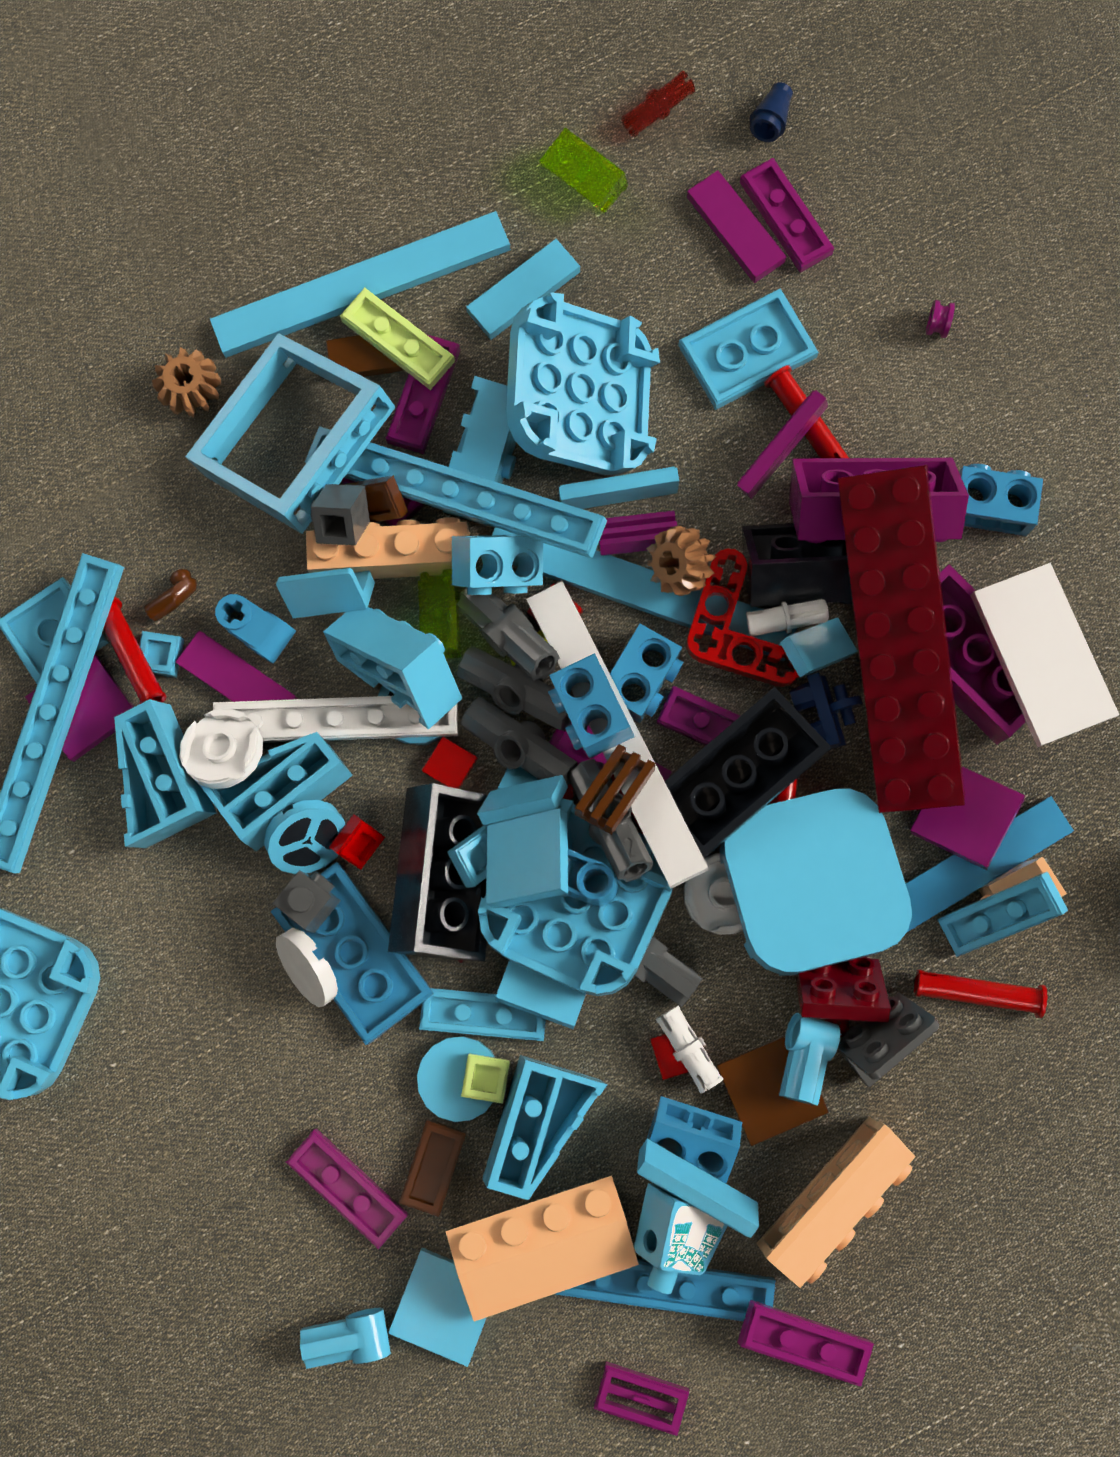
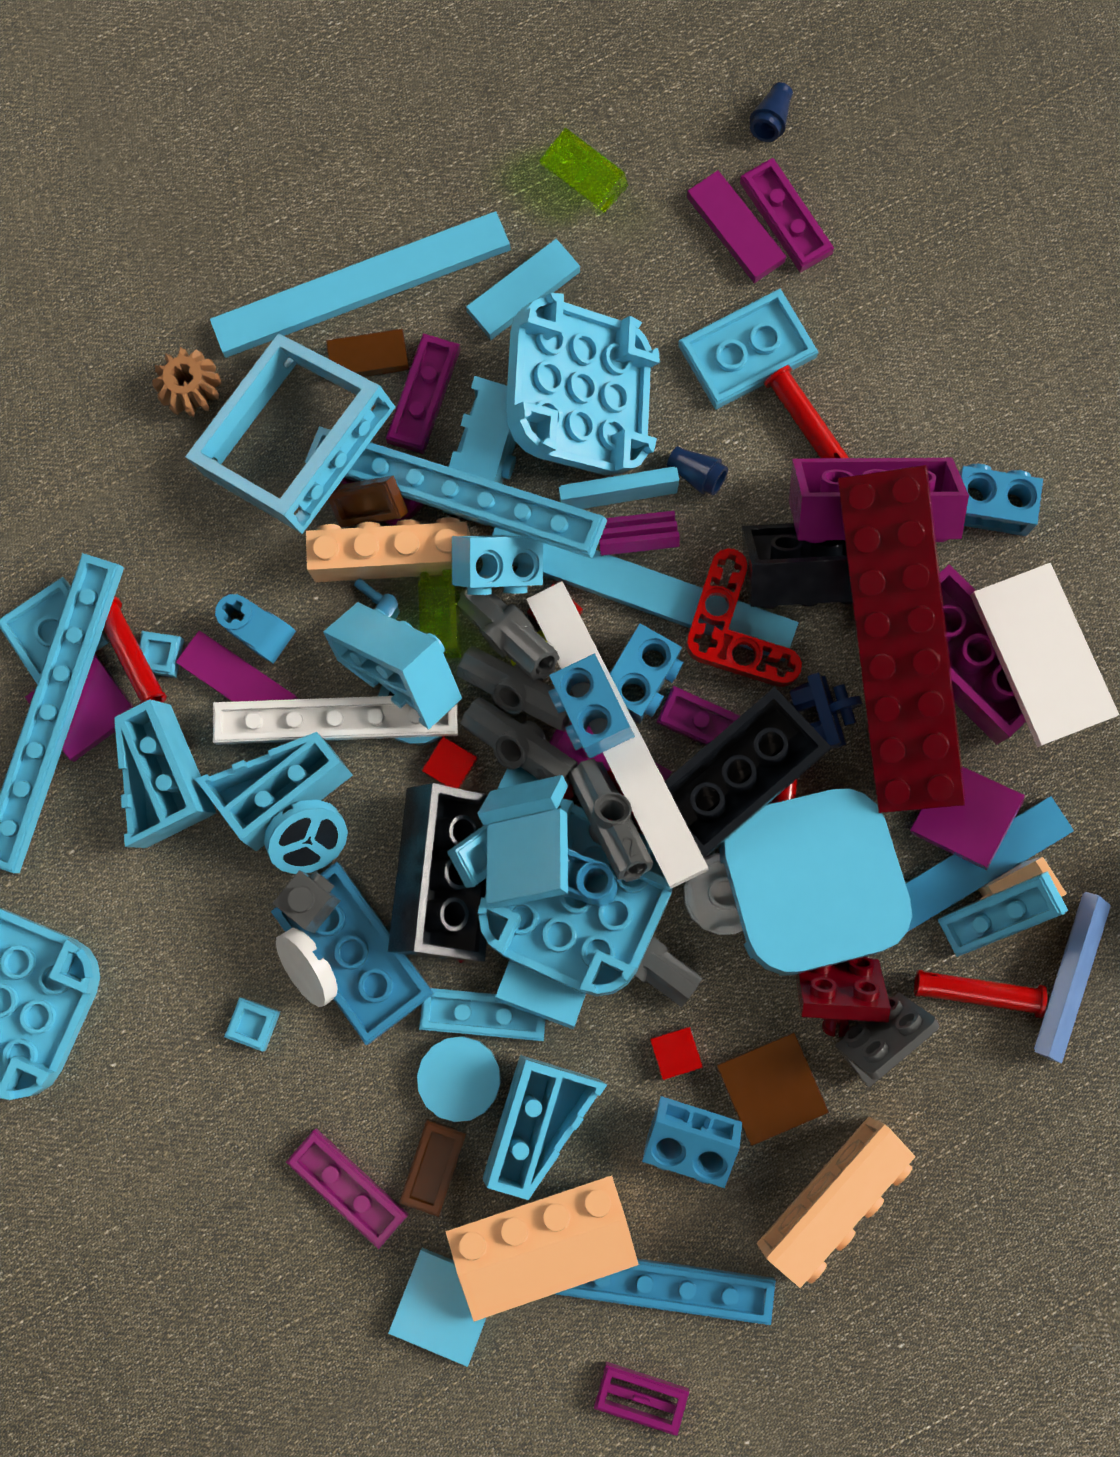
(172, 598): reddish brown arm -> none
(221, 749): white tile -> none
(252, 1024): none -> medium azure tile
(326, 592): medium azure panel -> none
(340, 514): dark grey brick -> none
(356, 1338): medium azure piece -> none
(357, 842): red tile -> none
(386, 602): none -> dark azure hand
(397, 338): yellowish green tile -> none
(485, 1078): yellowish green tile -> none
(631, 762): reddish brown tile -> none
(658, 104): clear red pin -> none
(674, 1238): medium azure torso -> none
(680, 560): medium nougat gear -> none
(689, 1049): white pin -> none
(698, 1188): medium azure tile -> none
(699, 470): none -> dark blue cone
(783, 444): magenta tile -> none
(787, 617): white axle -> none
(805, 1343): magenta tile -> none
(810, 1047): medium azure piece -> none
(818, 647): medium azure tile -> none
(940, 319): magenta bush -> none
(1072, 977): none -> medium blue tile

